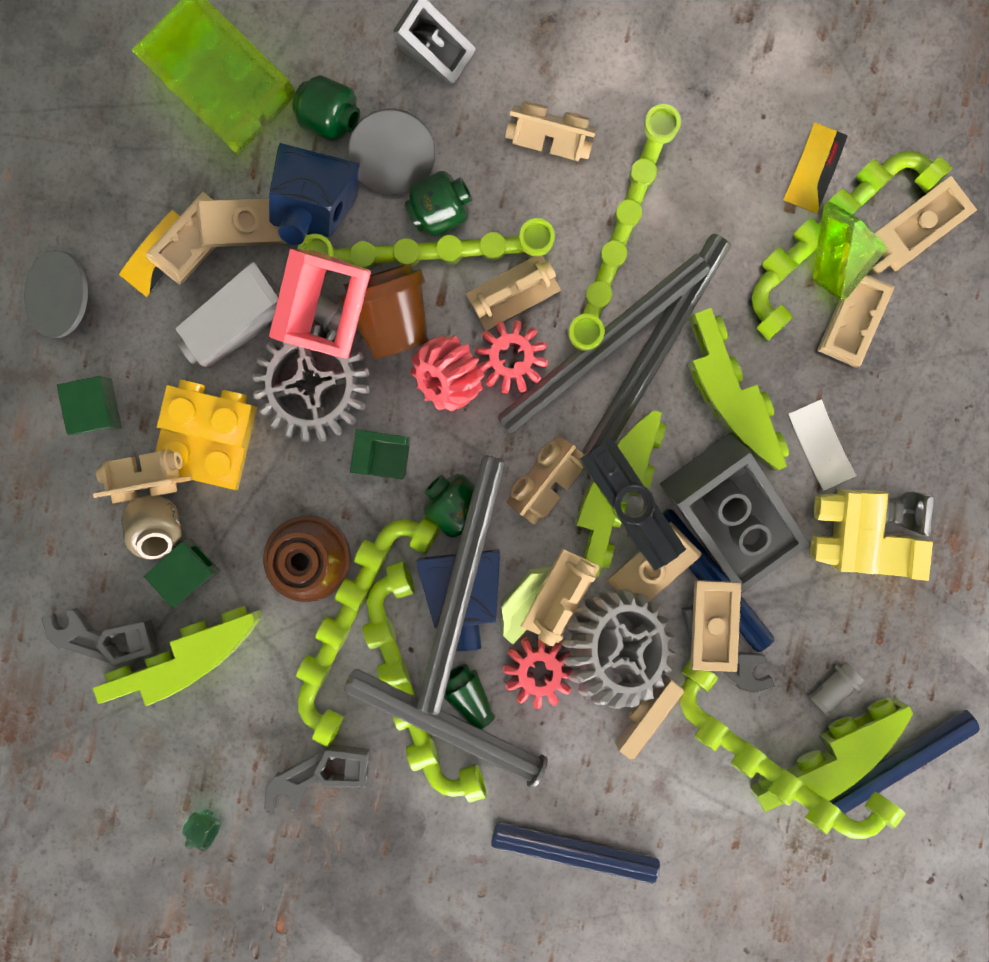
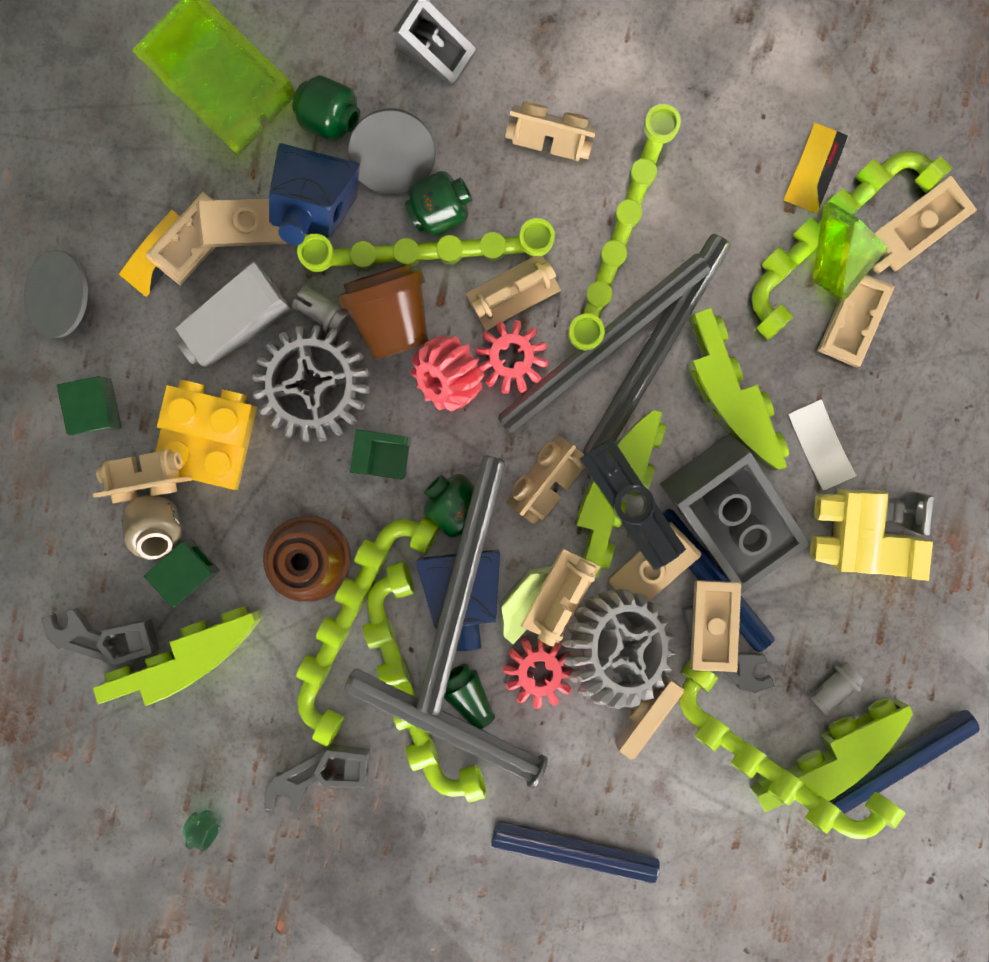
(300, 297): coral tile -> none

